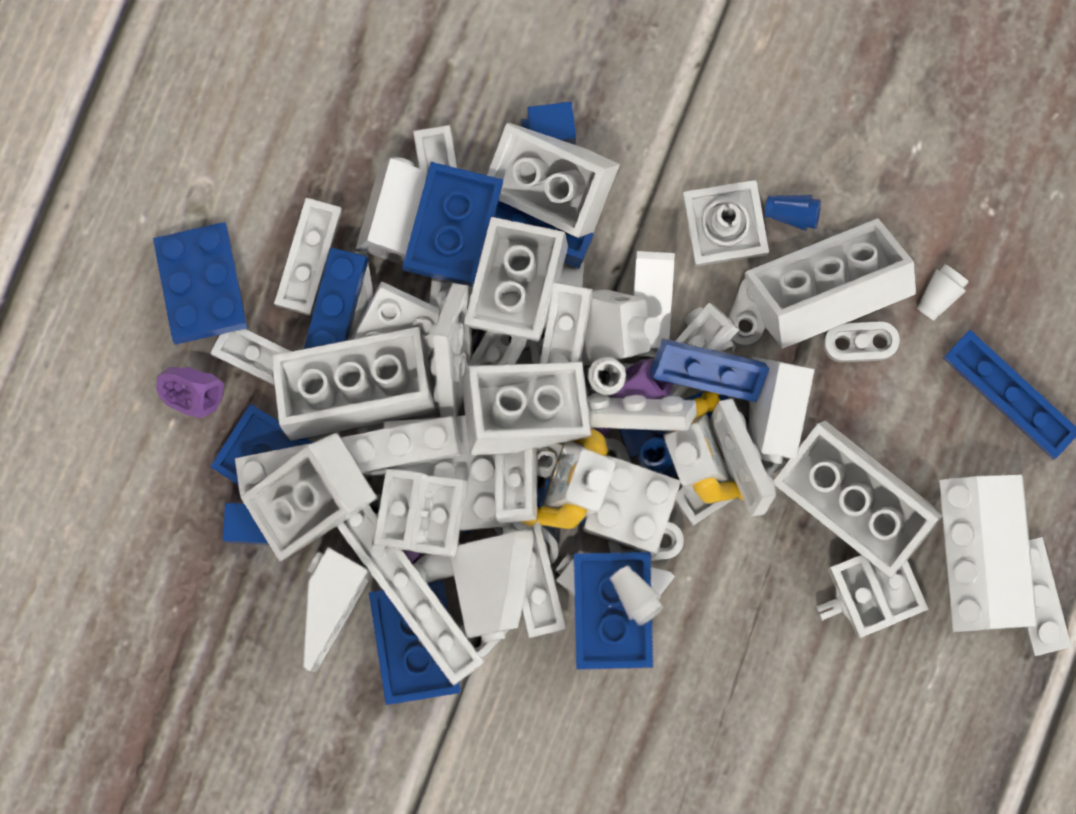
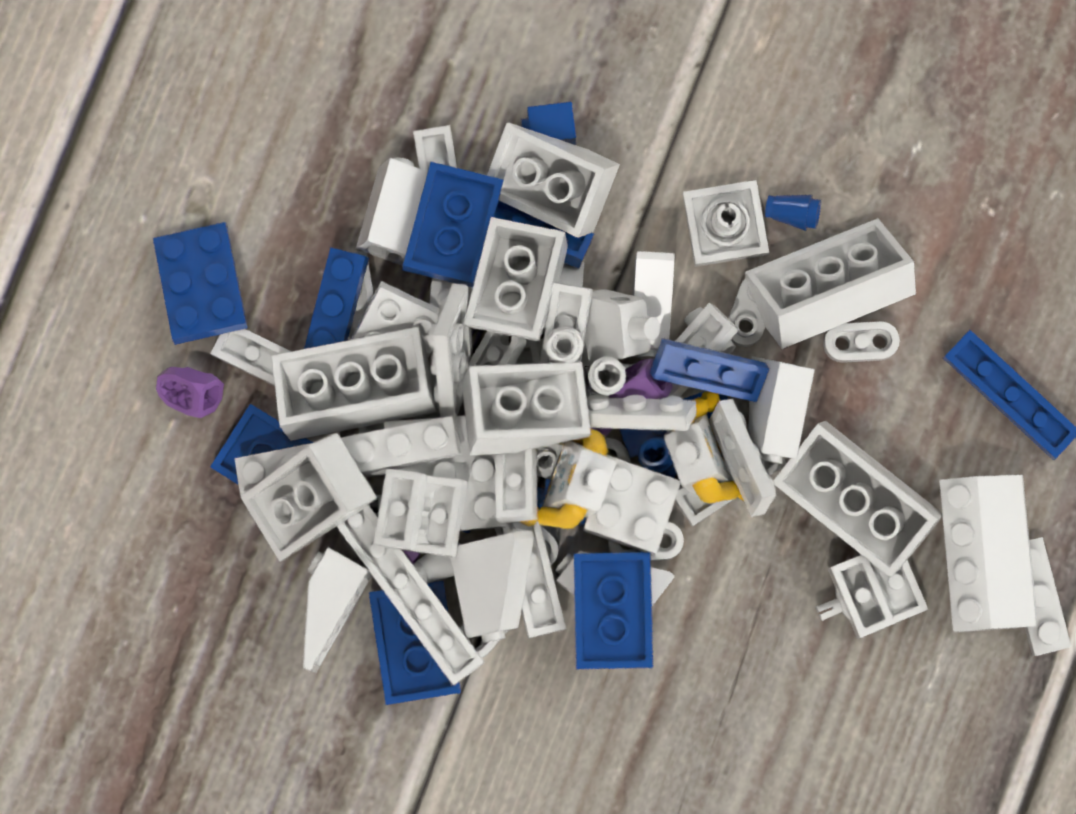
(240, 526): blue brick -> none
(308, 256): white plate -> none
(552, 345): none -> white plate
(636, 596): white cone -> none
(942, 292): white cone -> none

